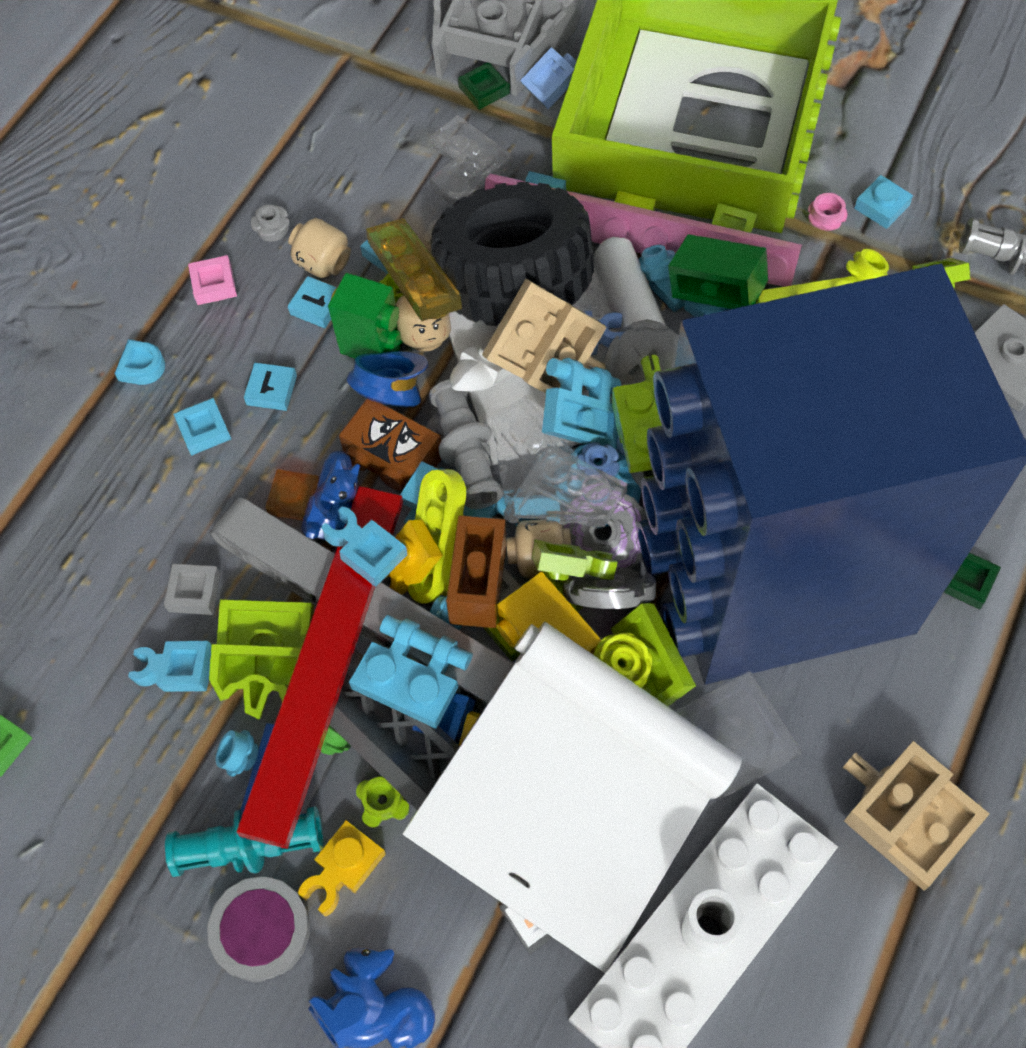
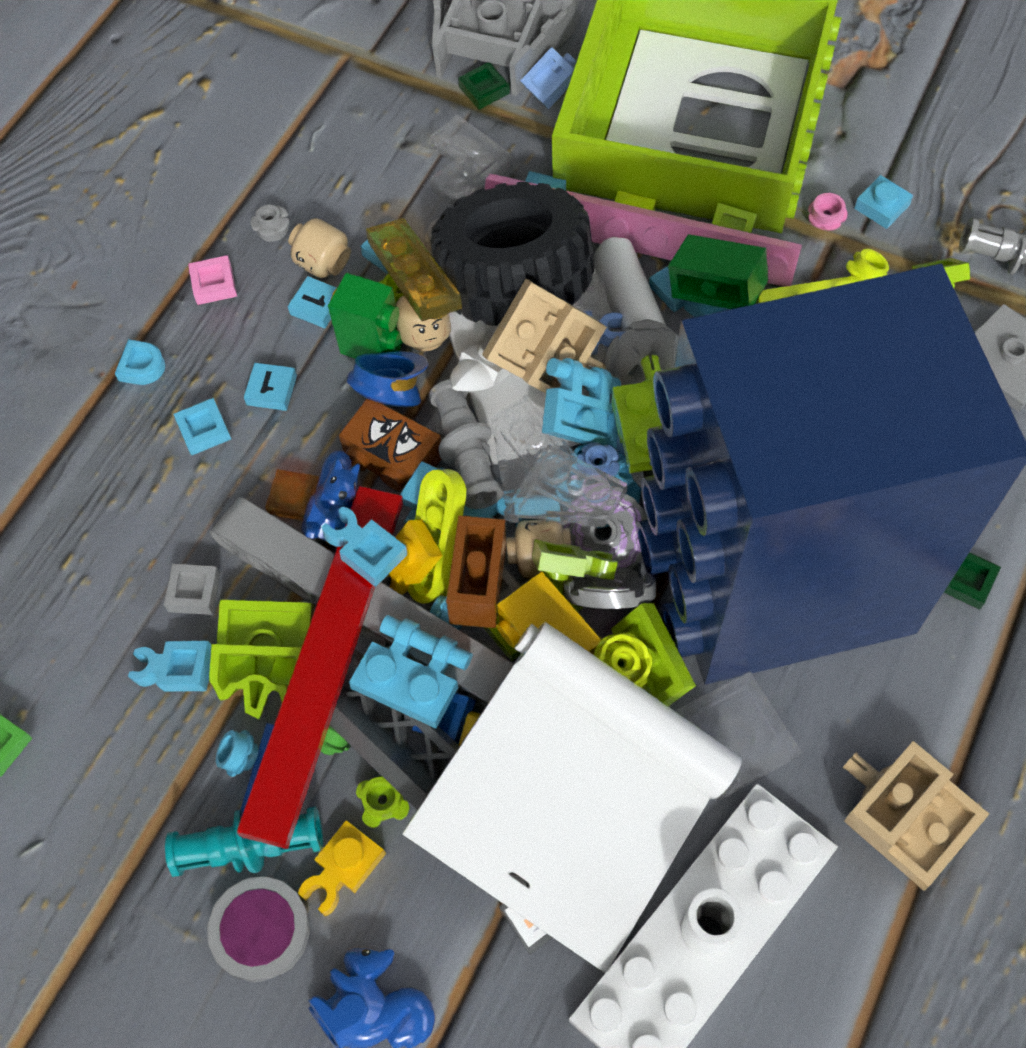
(655, 262): medium azure plate -> none

